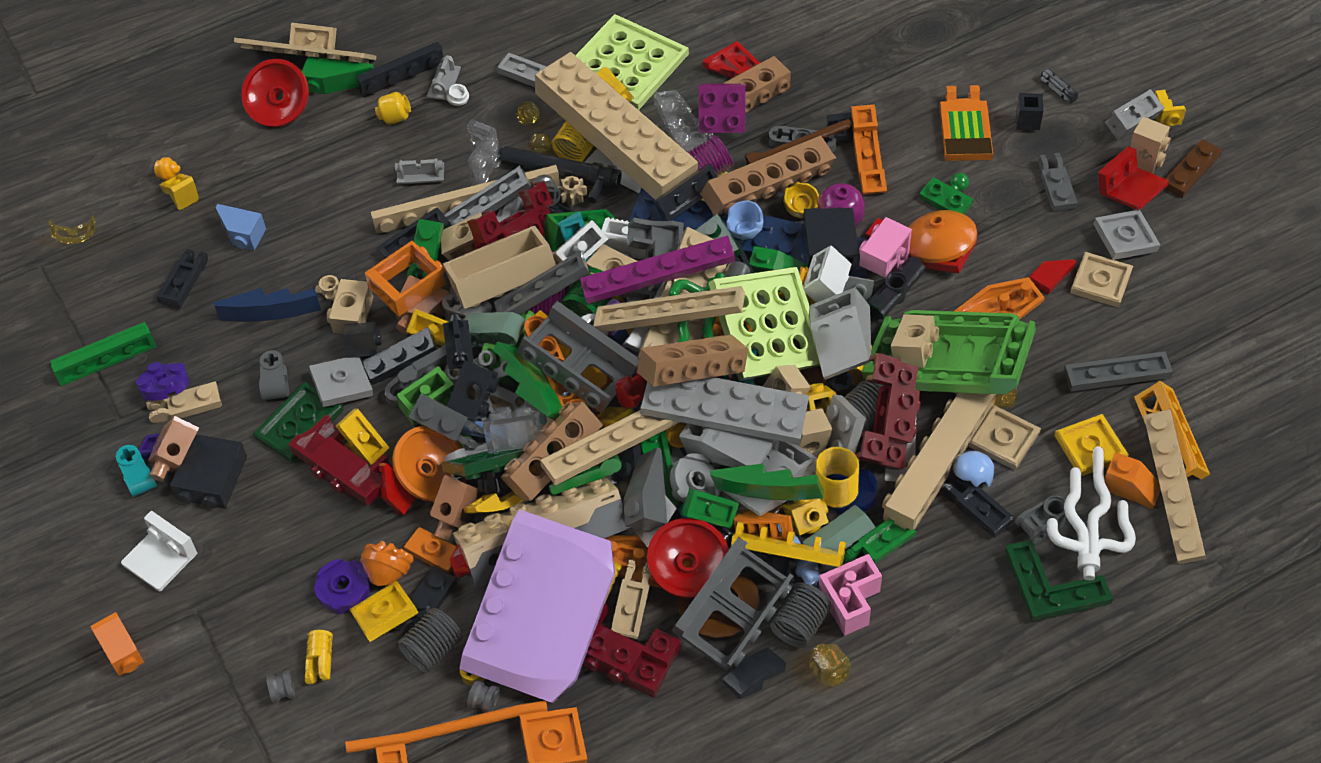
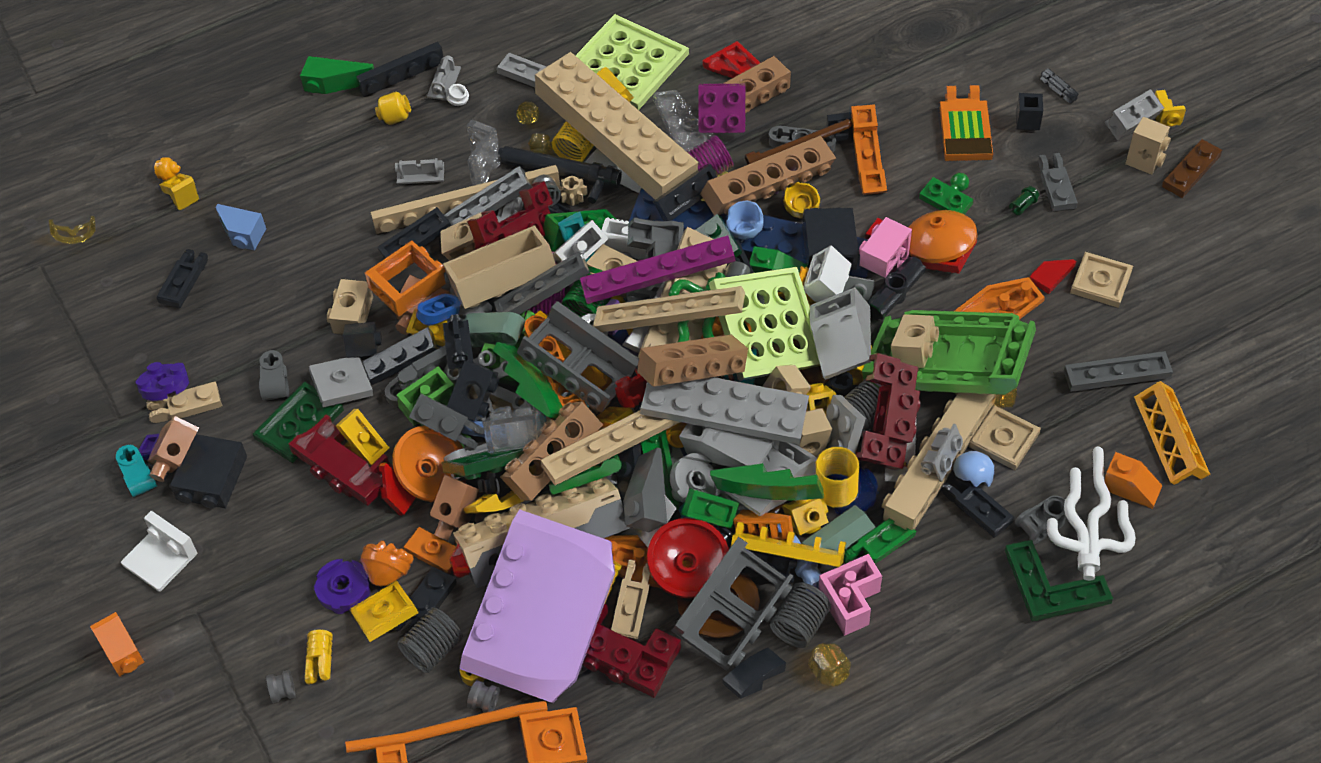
(102, 354): green fence -> none
(264, 86): red dish -> none
(272, 306): dark blue slope -> none
(308, 41): tan bracket -> none
(324, 284): tan plate -> none
(429, 236): green hinge -> none
(438, 309): none -> blue plate
(843, 196): magenta cylinder -> none
(947, 444): none -> light grey hinge
(1028, 196): none -> dark green pin
(1081, 439): yellow plate -> none
(1126, 234): light grey plate -> none
(1127, 183): red bracket -> none
(1174, 487): tan plate -> none

